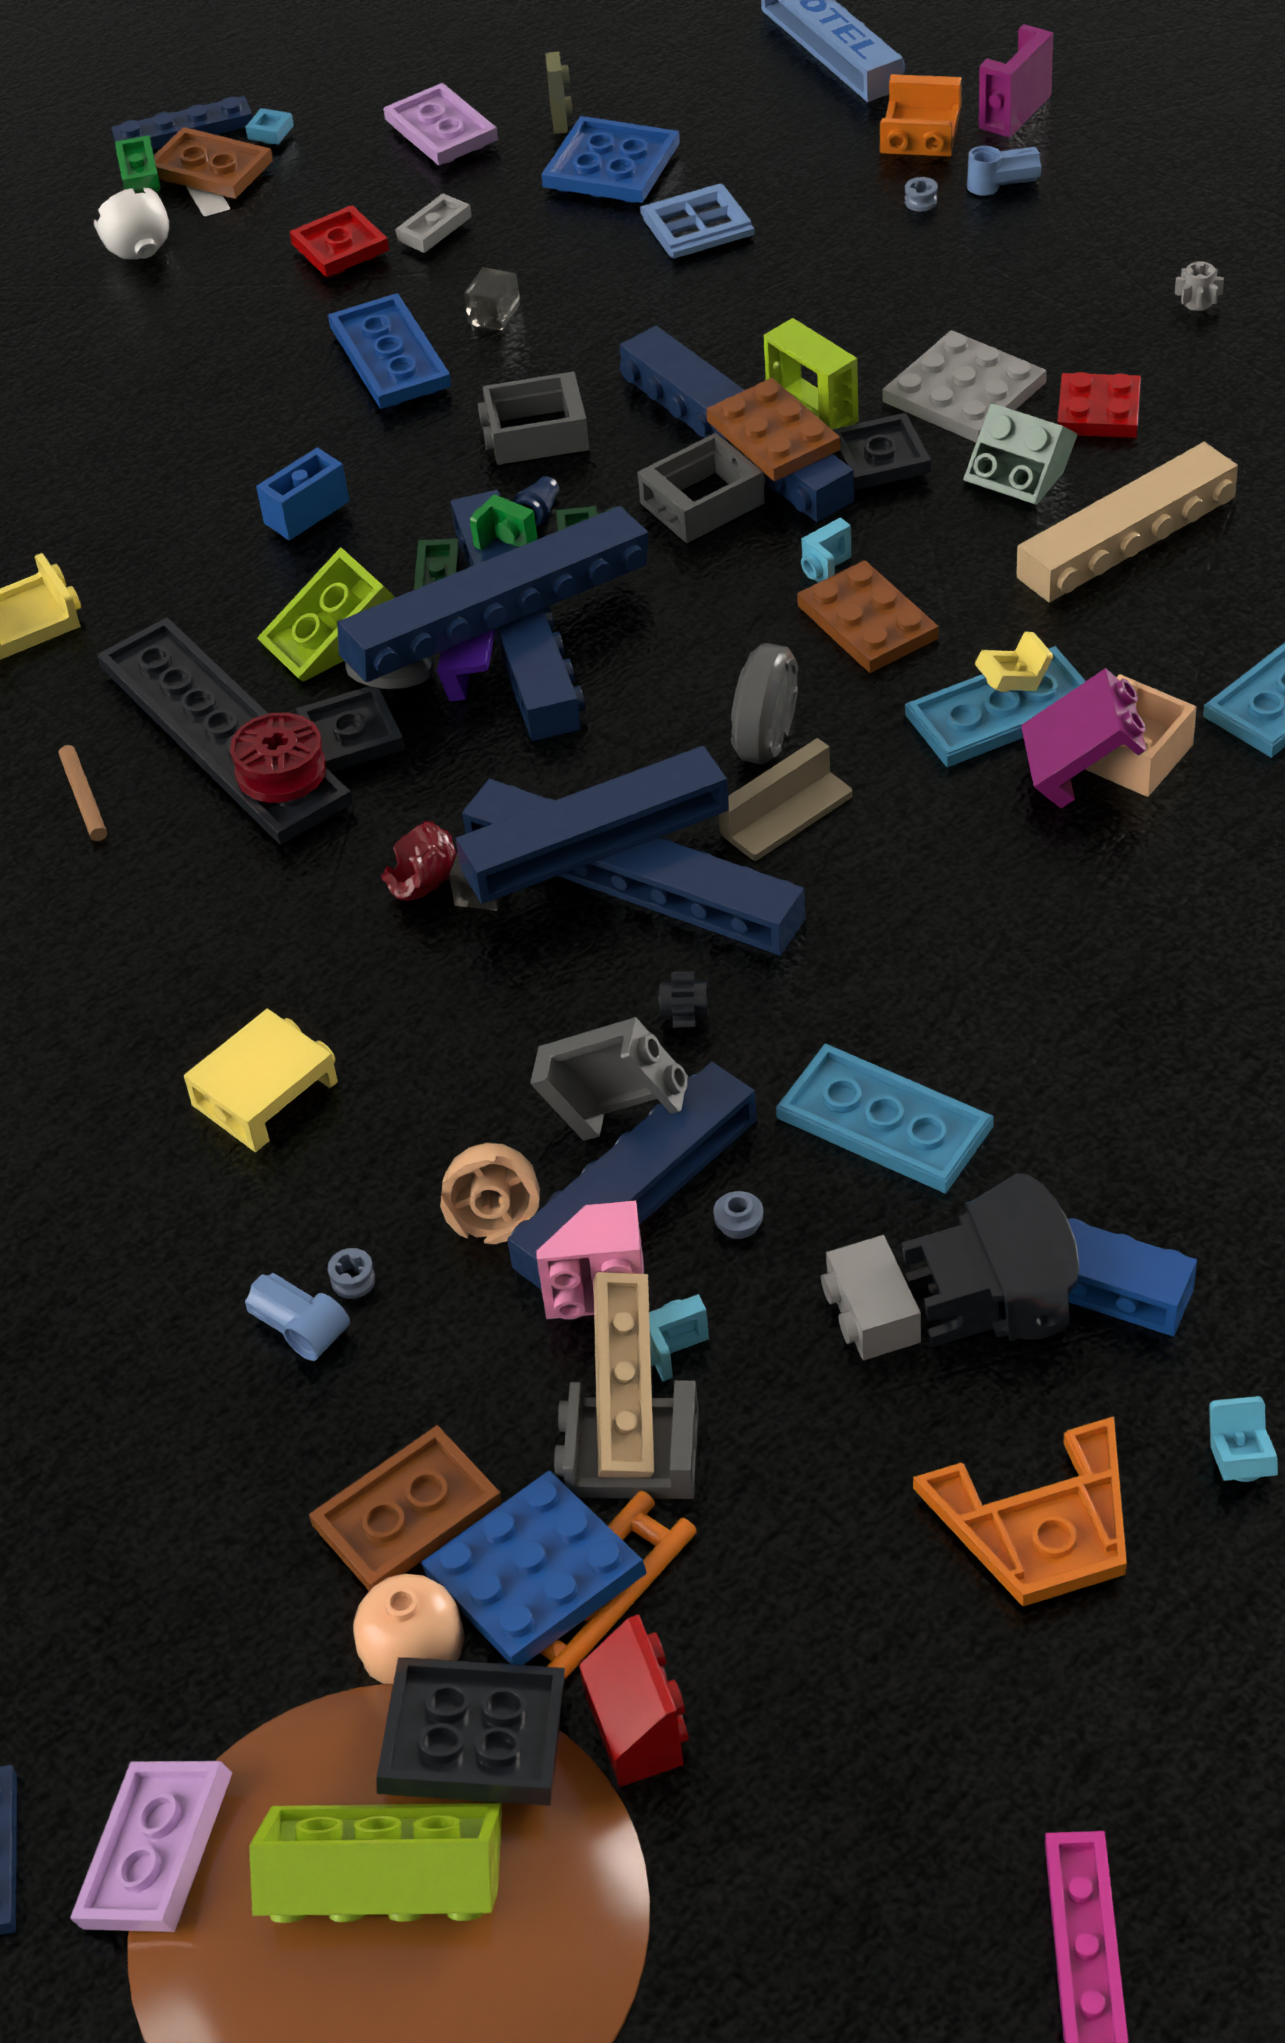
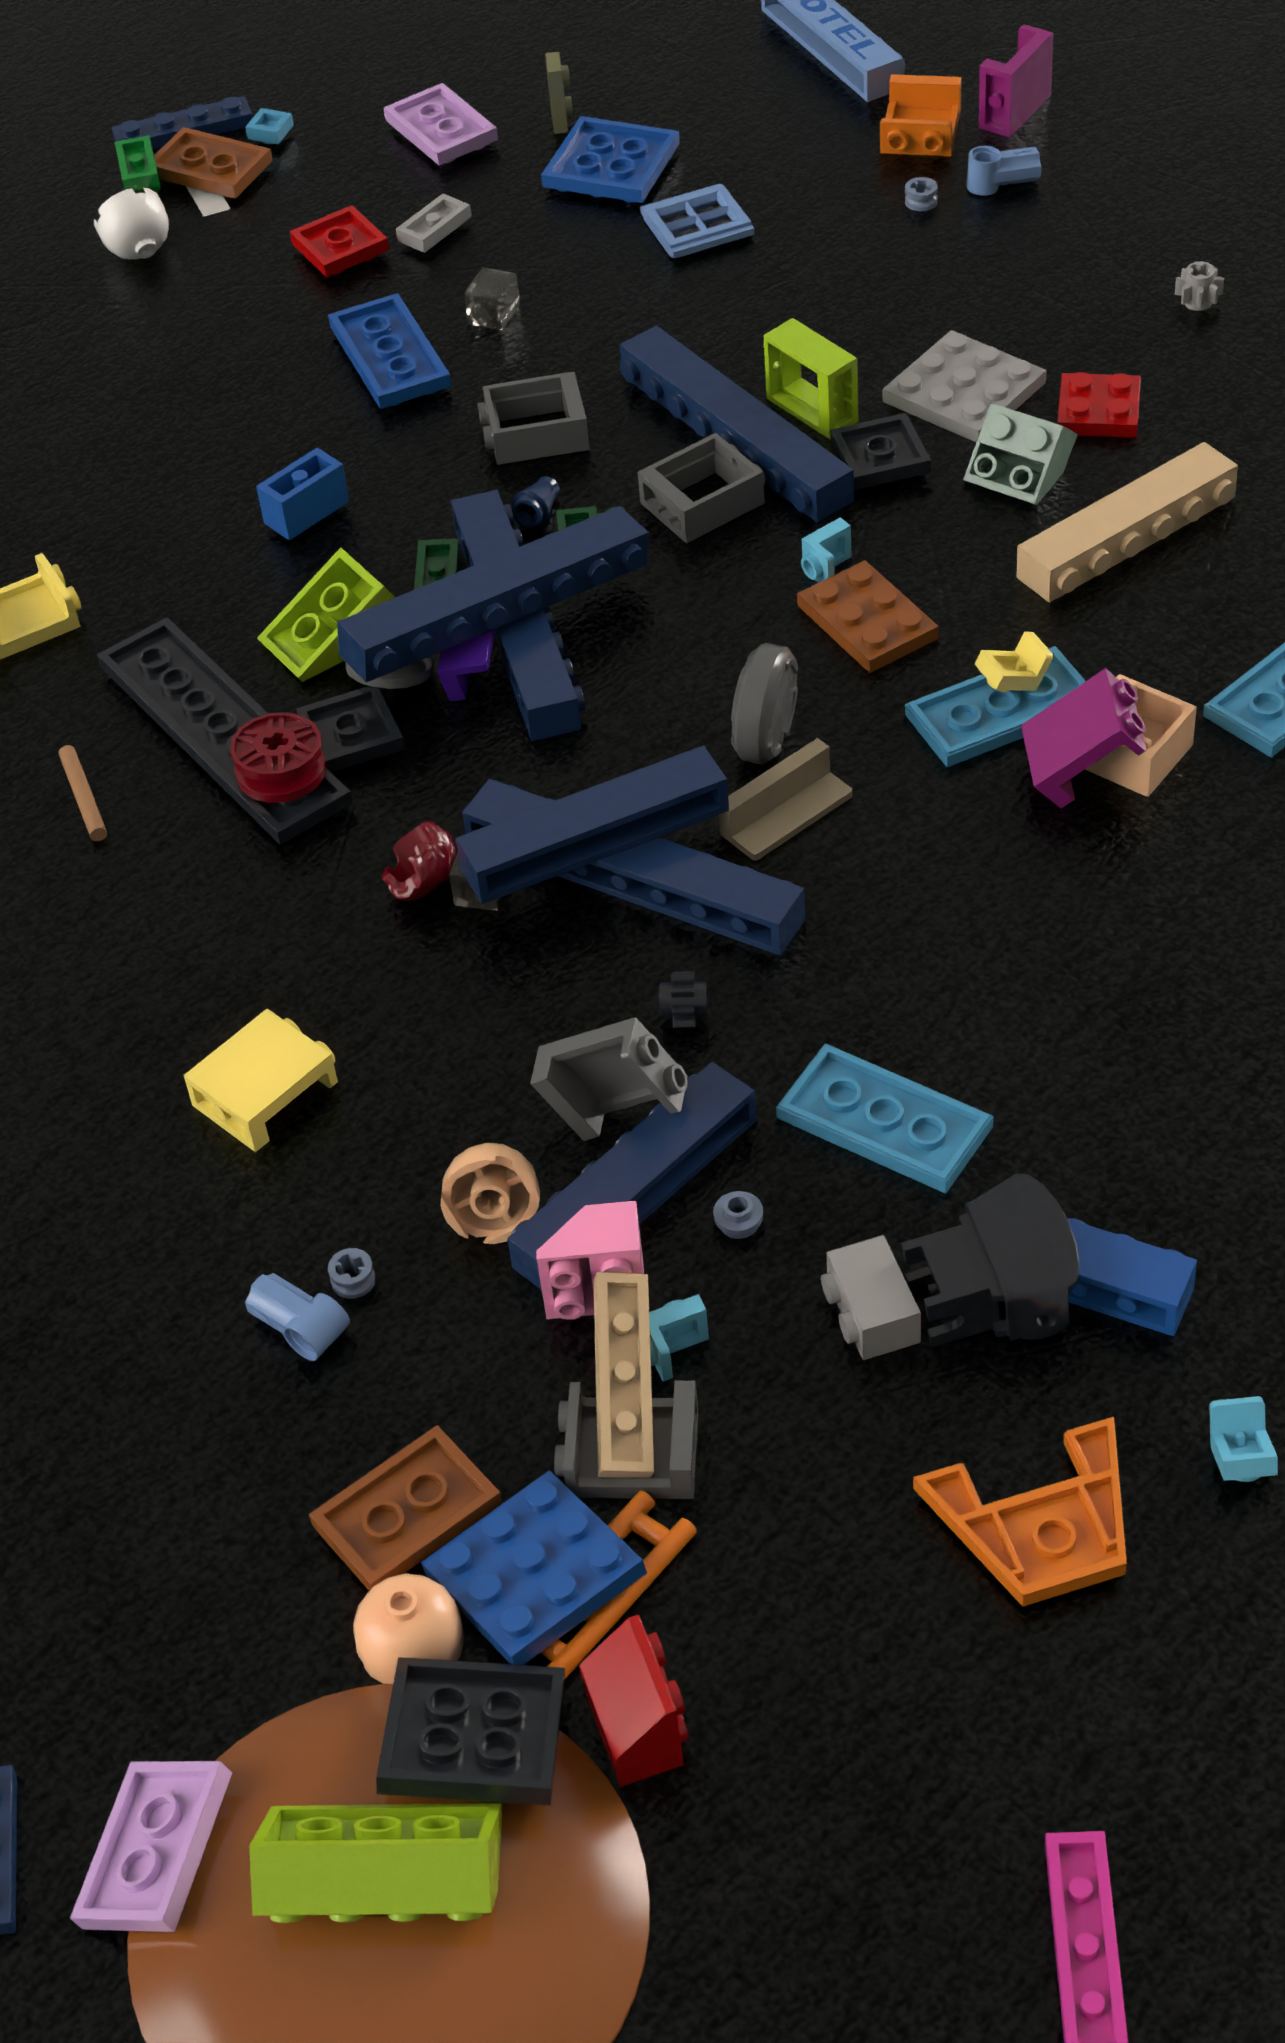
(504, 521): green bracket -> none
(773, 429): dark orange plate -> none

